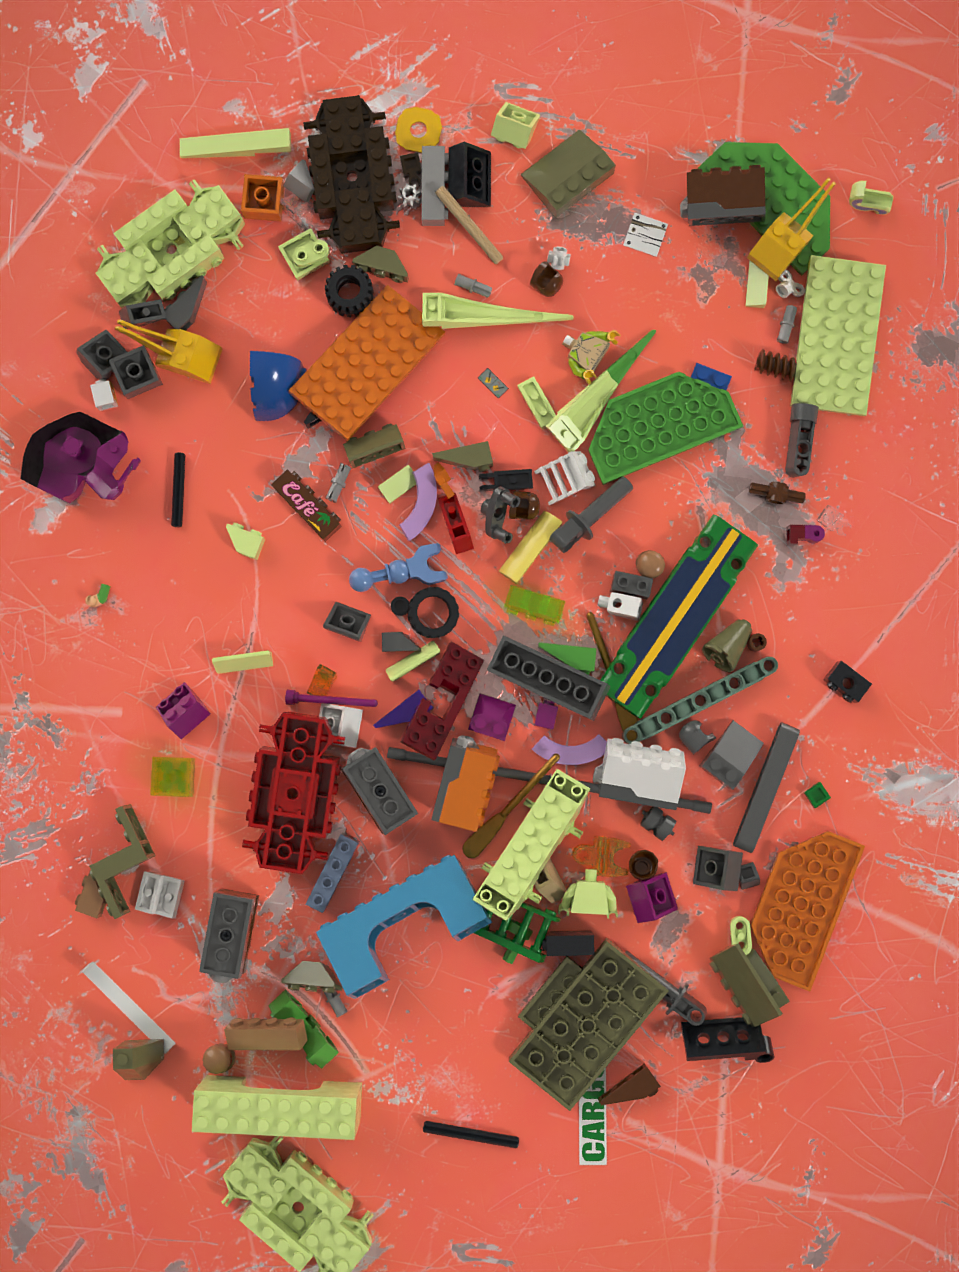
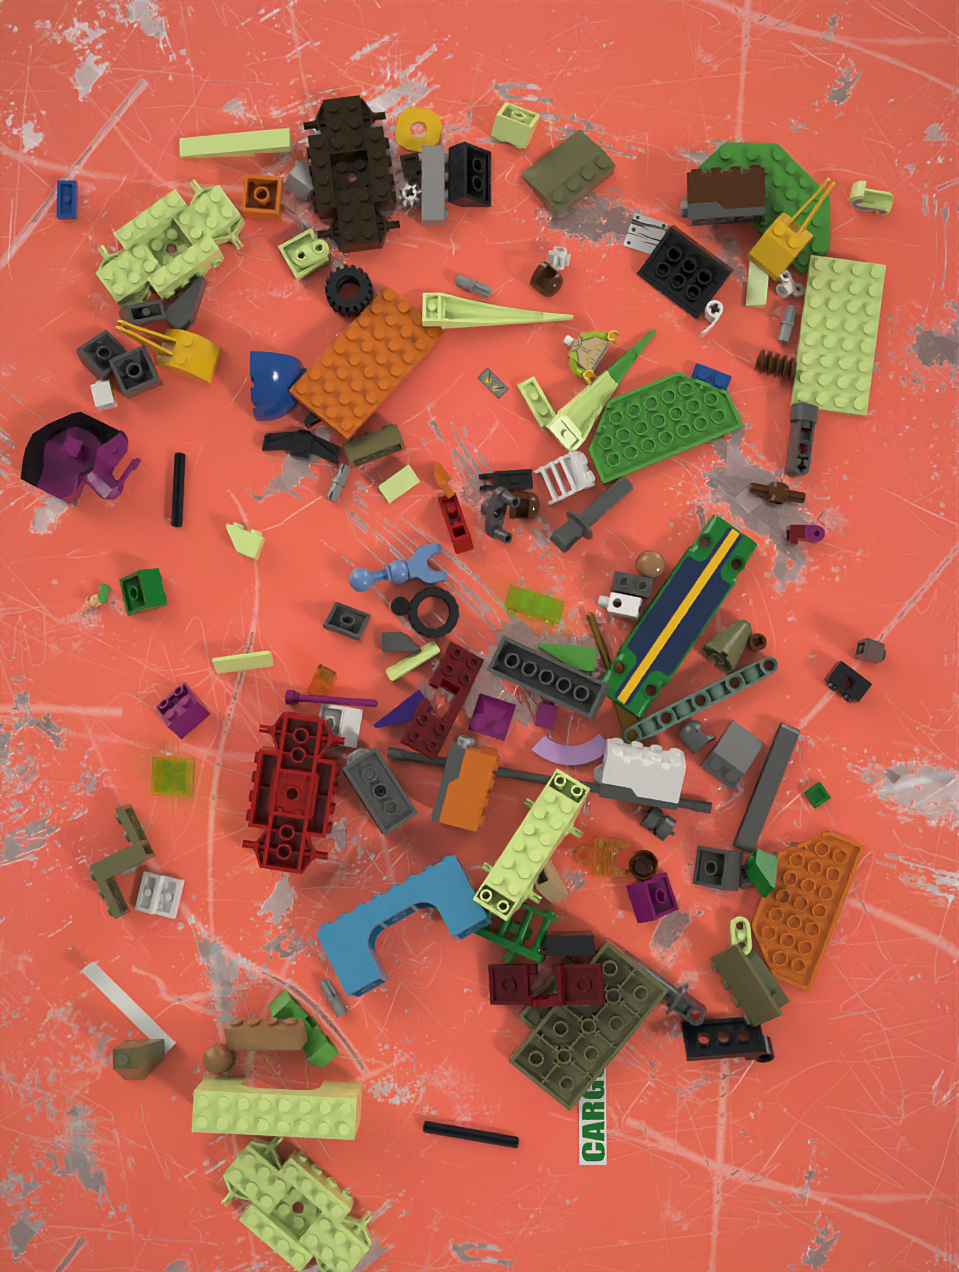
(67, 199): none -> blue plate
(90, 901): medium nougat slope -> none
(143, 591): none -> green slope
(228, 934): dark grey piece -> none
(301, 444): none -> black plate
(306, 505): reddish brown brick -> none
(312, 977): olive slope -> none
(332, 872): sand blue brick -> none
(382, 263): olive slope -> none
(425, 502): lavender tile -> none
(469, 225): tan axle -> none
(470, 457): olive slope -> none
(479, 840): pearl gold piece -> none
(530, 547): light yellow brick -> none
(575, 985): none -> dark red plate
(589, 897): yellowish green torso -> none
(633, 1087): reddish brown slope -> none
(685, 271): none -> black slope
(713, 318): none -> white panel
(762, 871): none -> green slope
(870, 651): none -> dark grey slope

